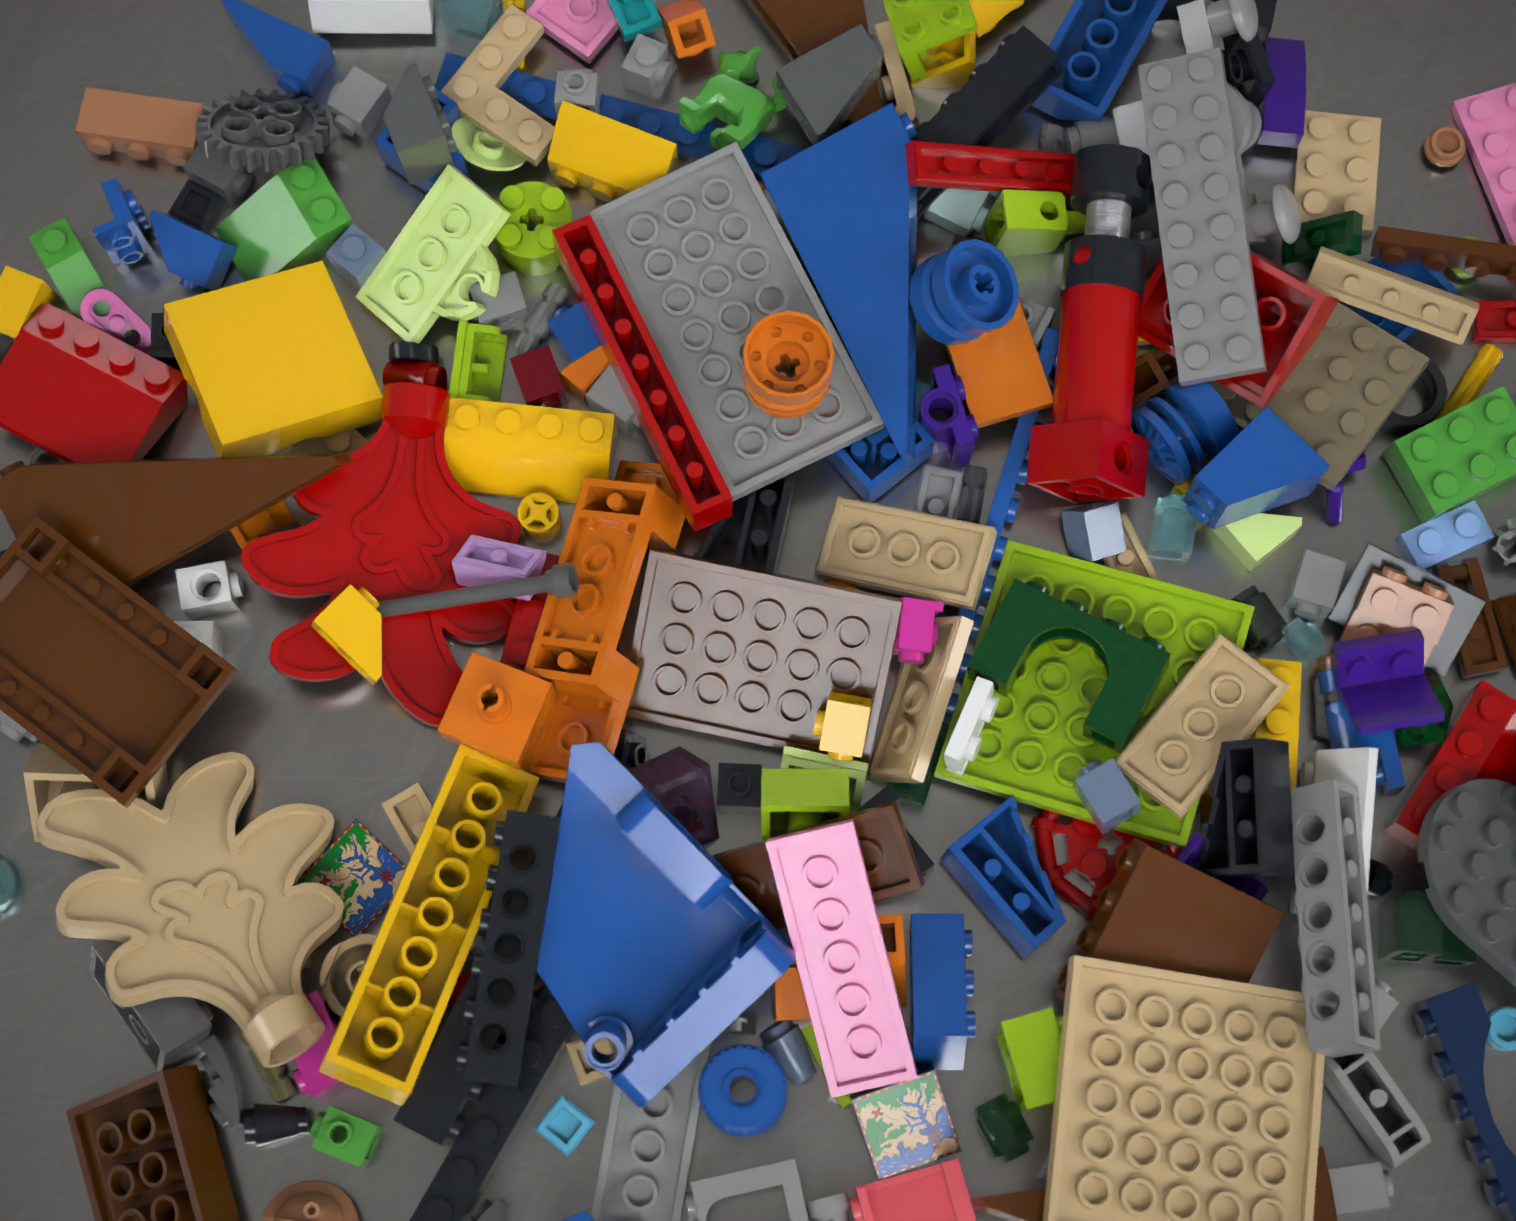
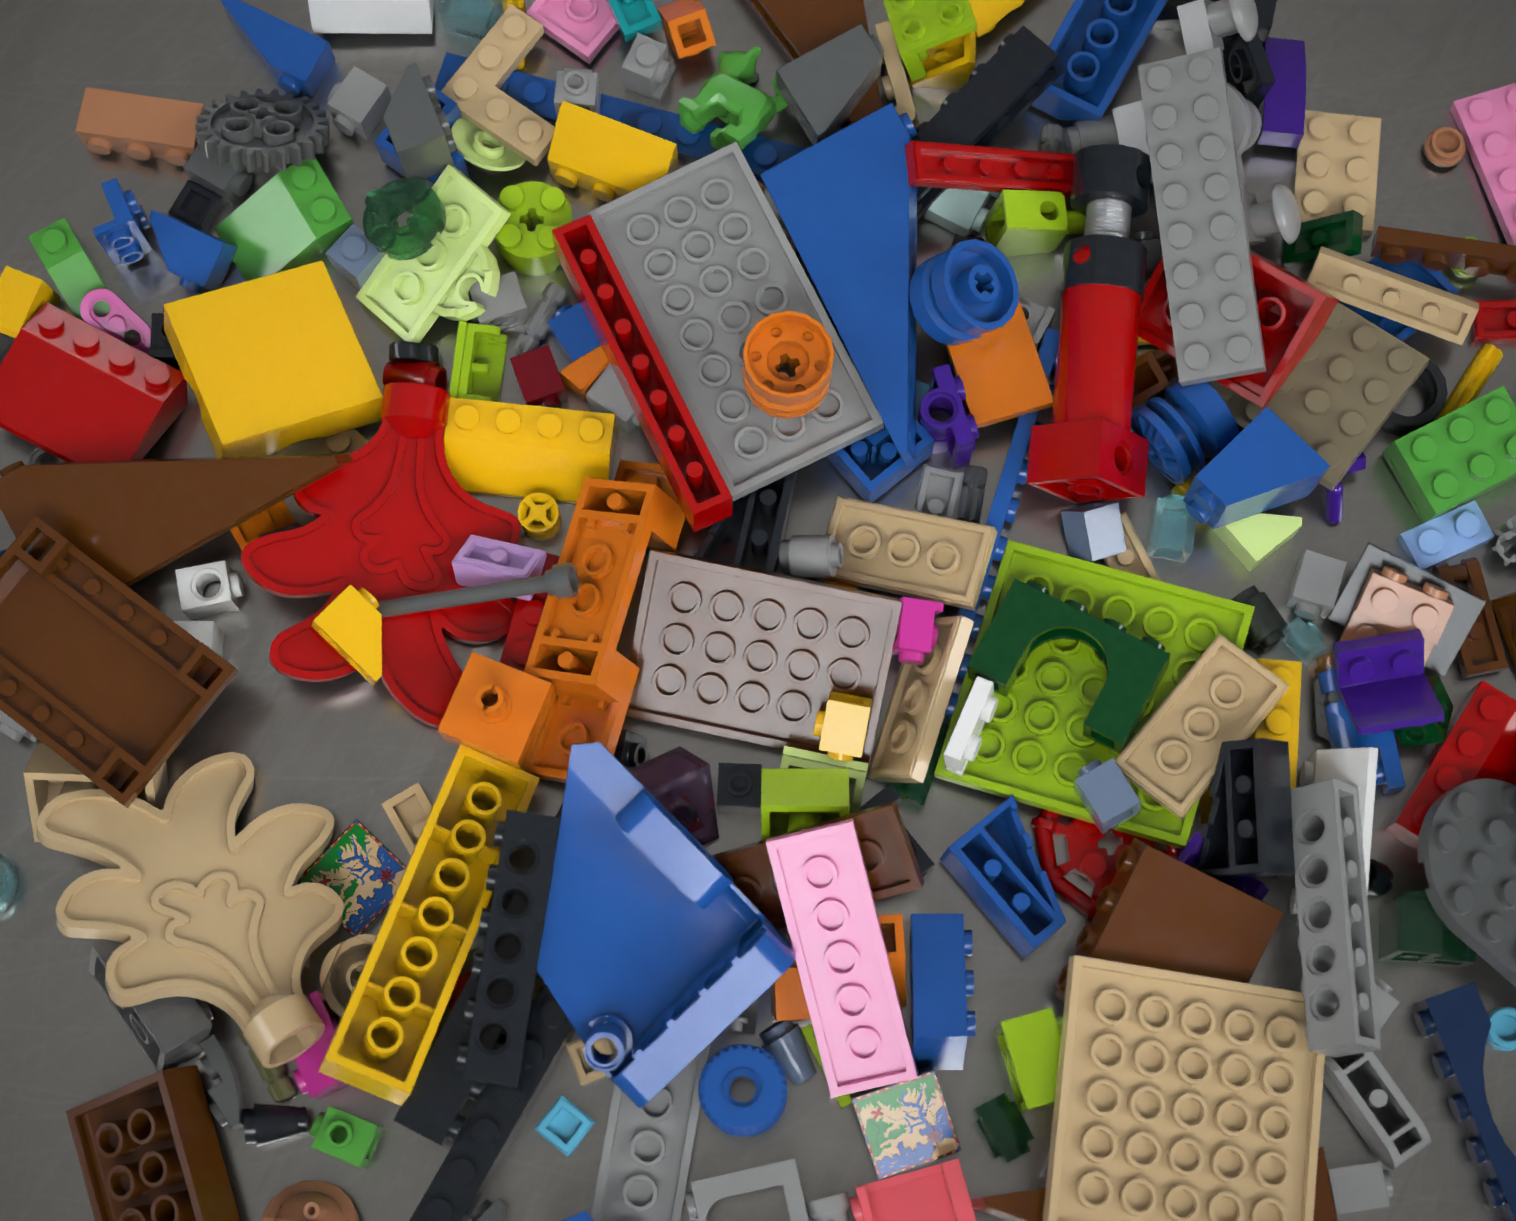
(392, 200): none -> clear green plate
(811, 555): none -> light grey brick

